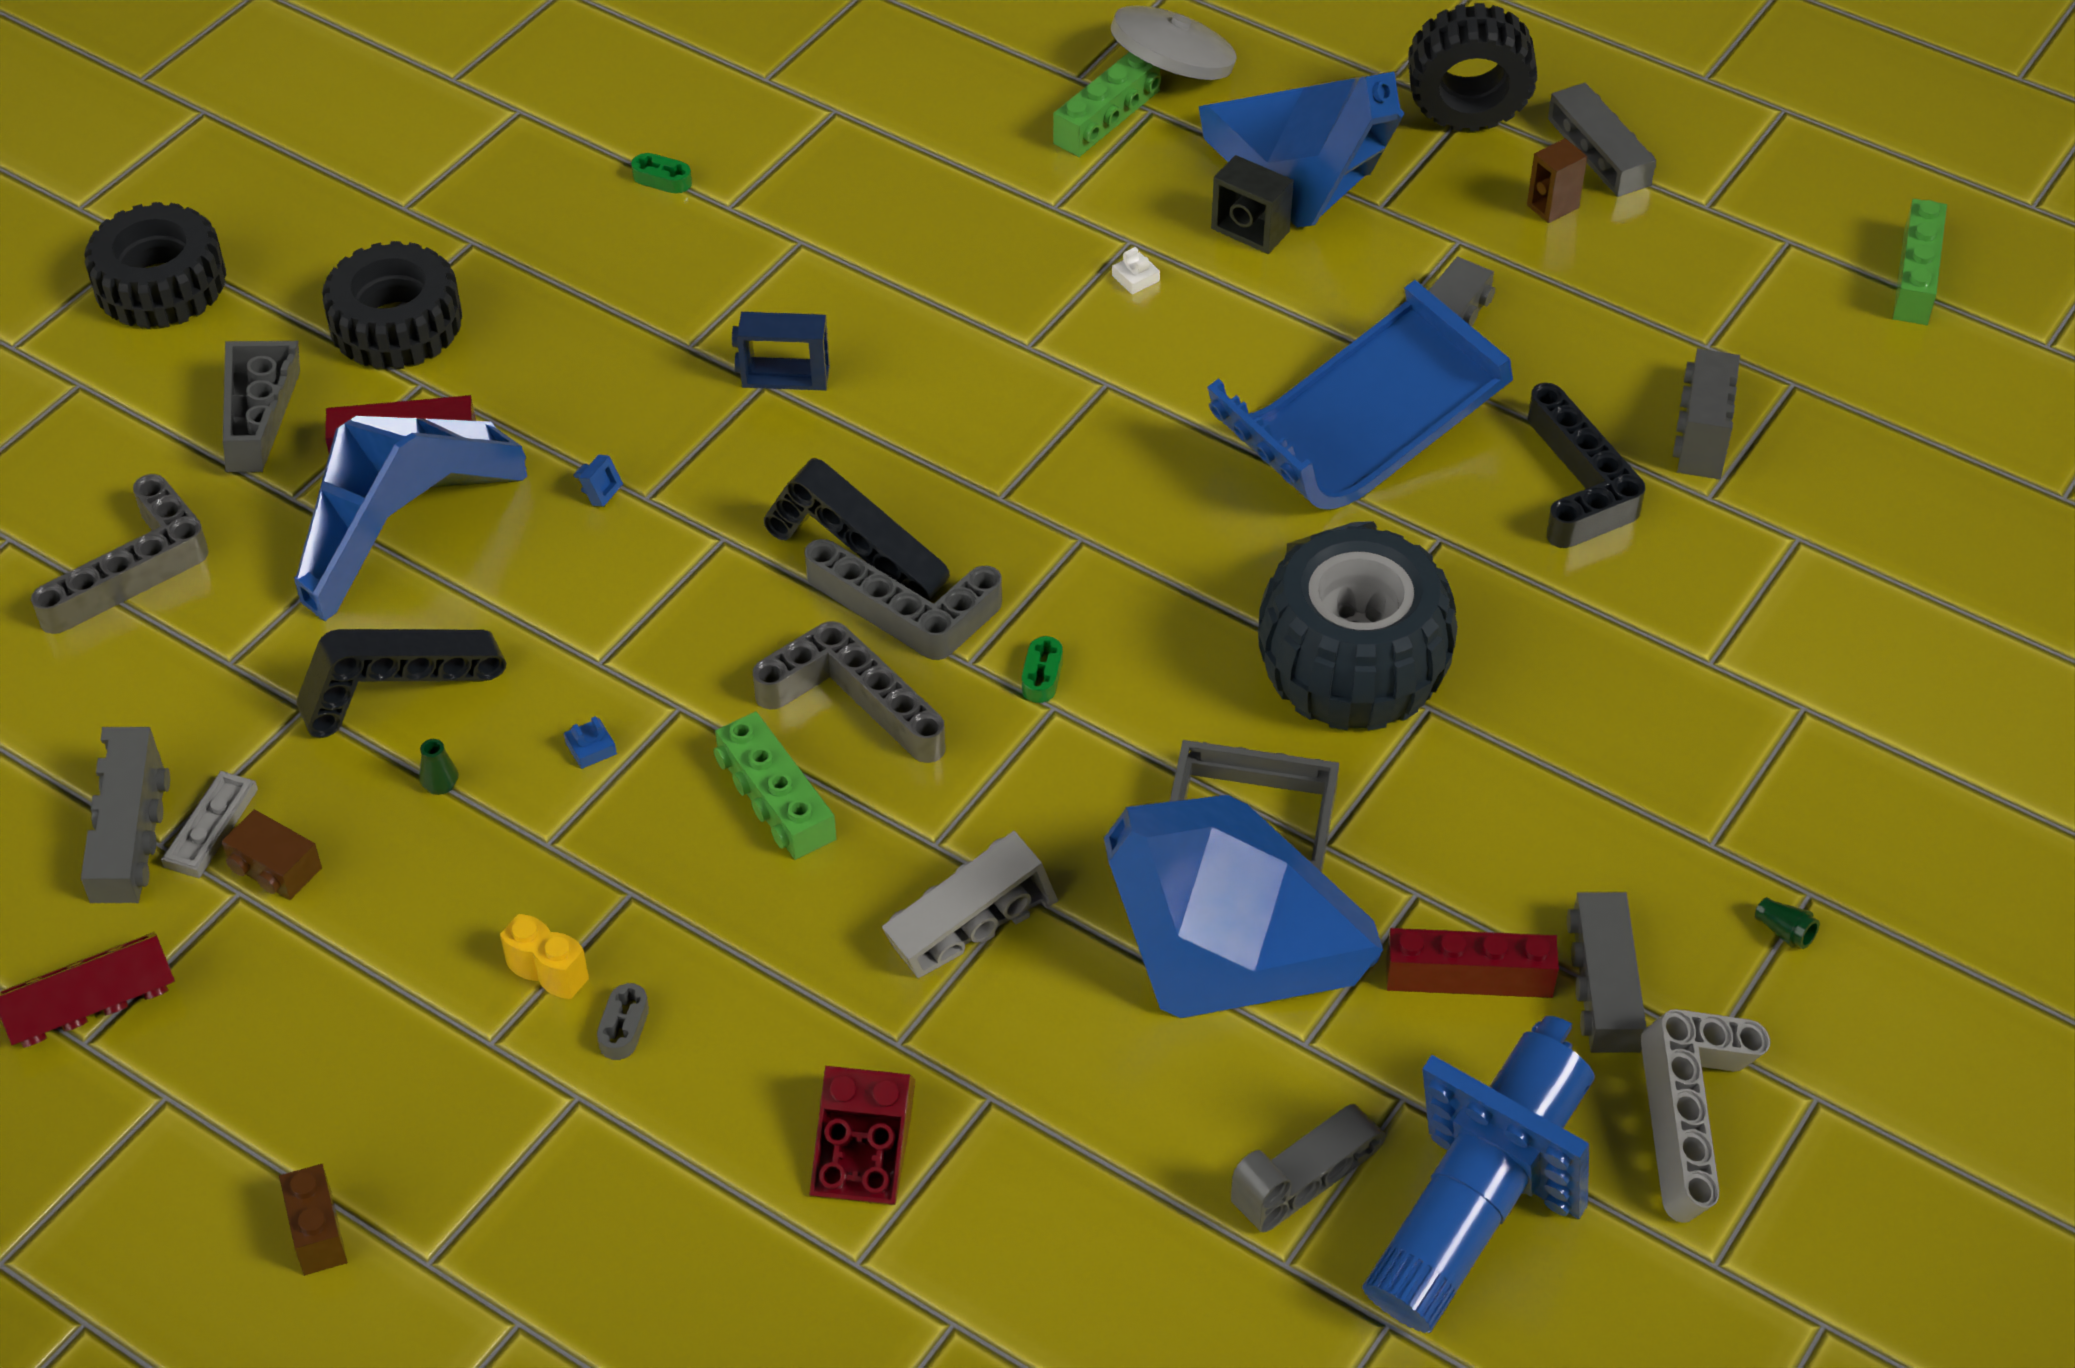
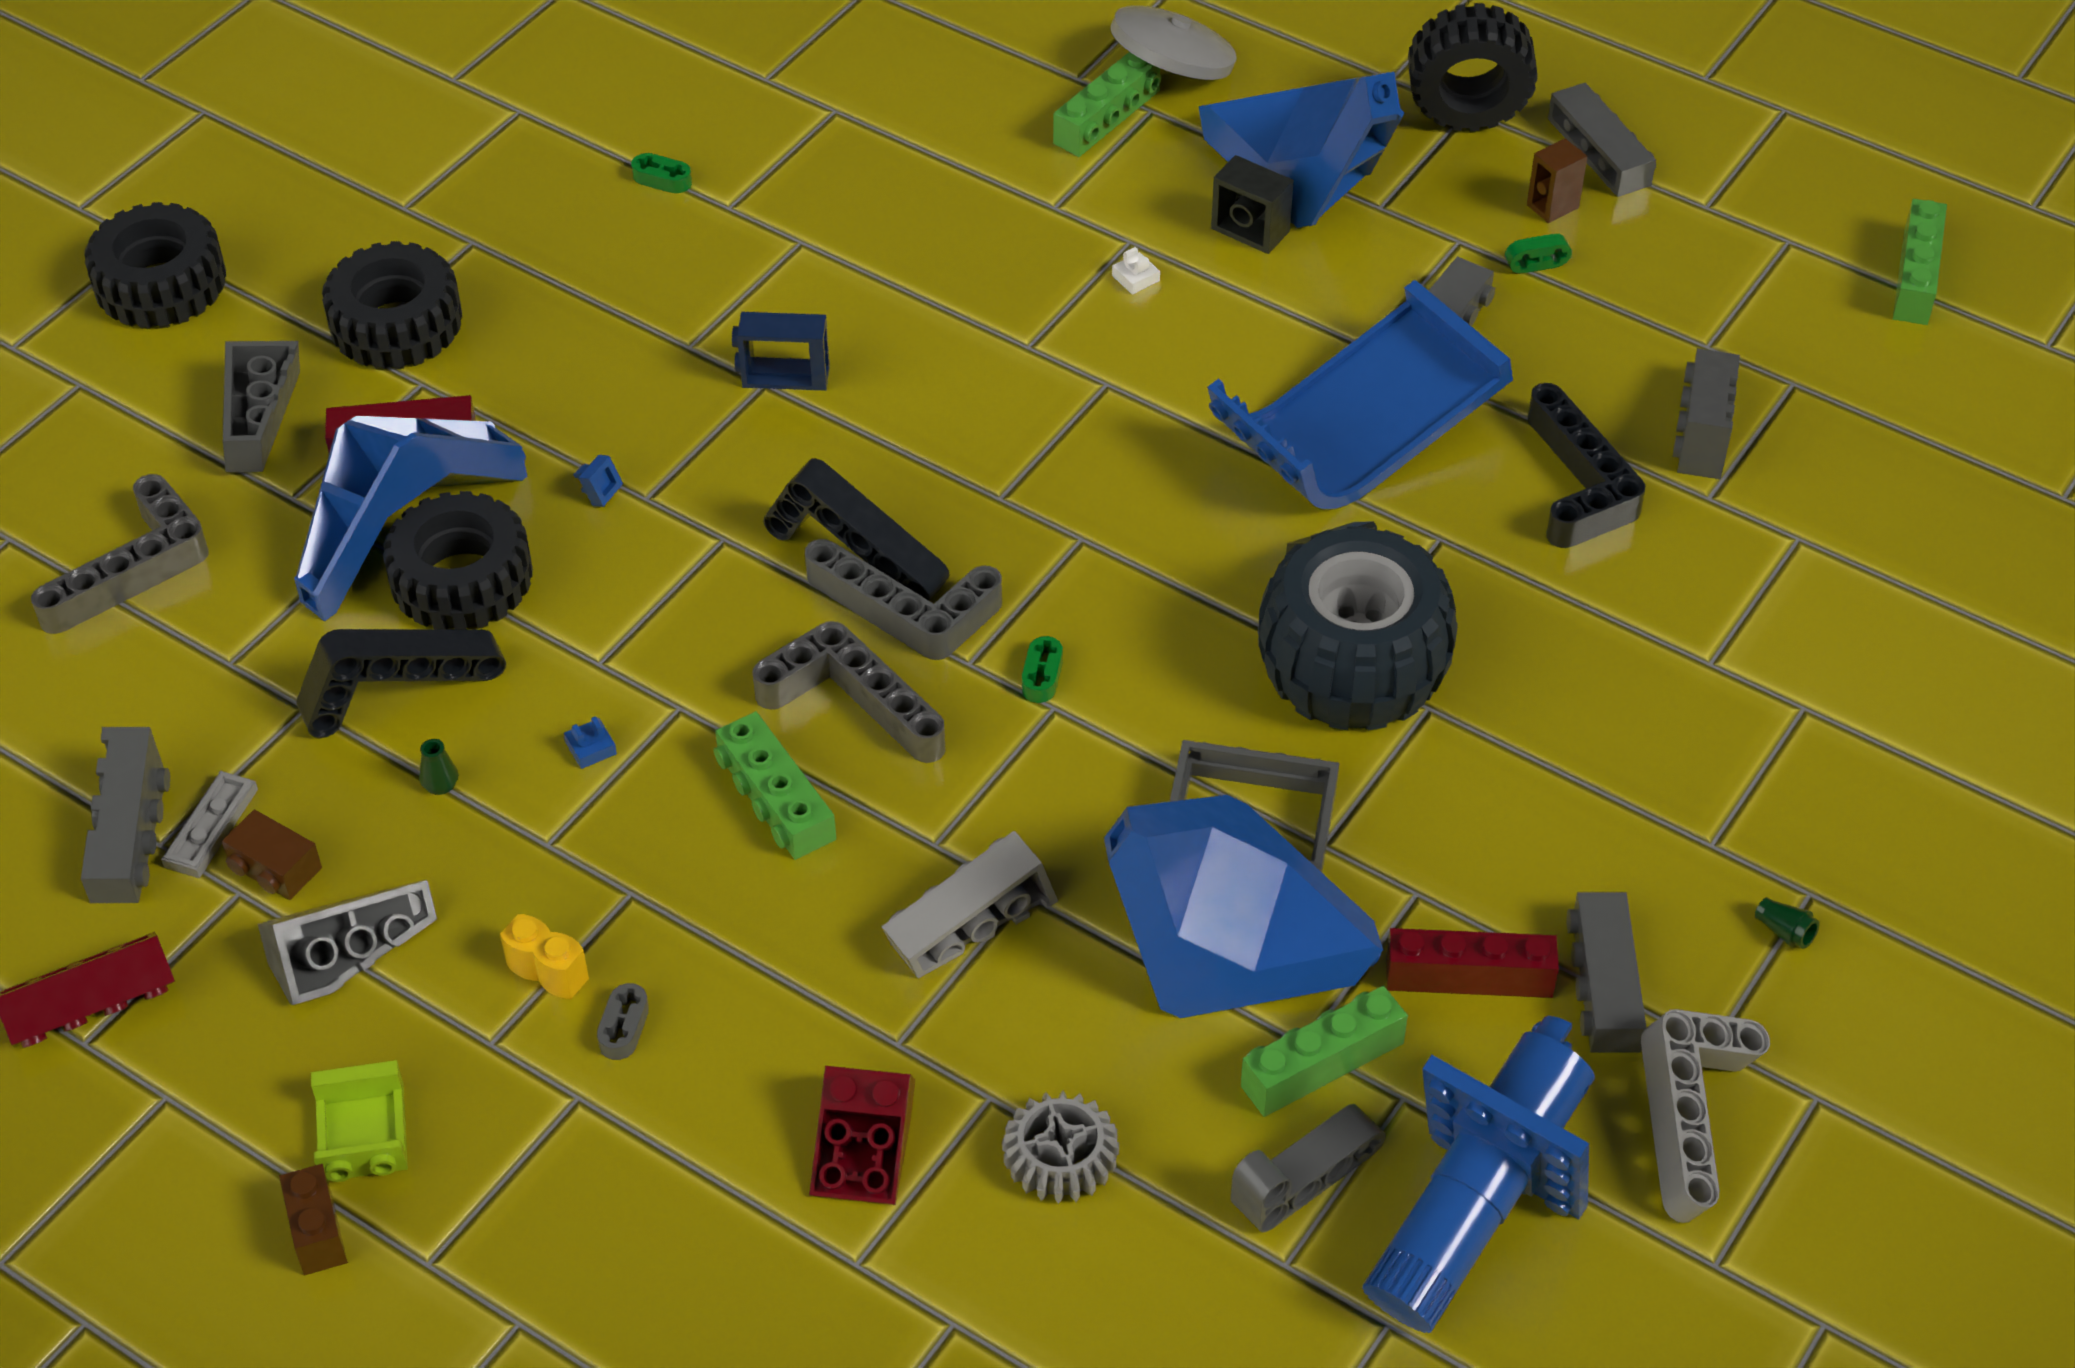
(334, 942): none -> dark grey wedge
(360, 1120): none -> lime panel
(463, 594): none -> black tyre
(1042, 1161): none -> light grey gear
(1323, 1050): none -> bright green brick
(1538, 253): none -> green beam

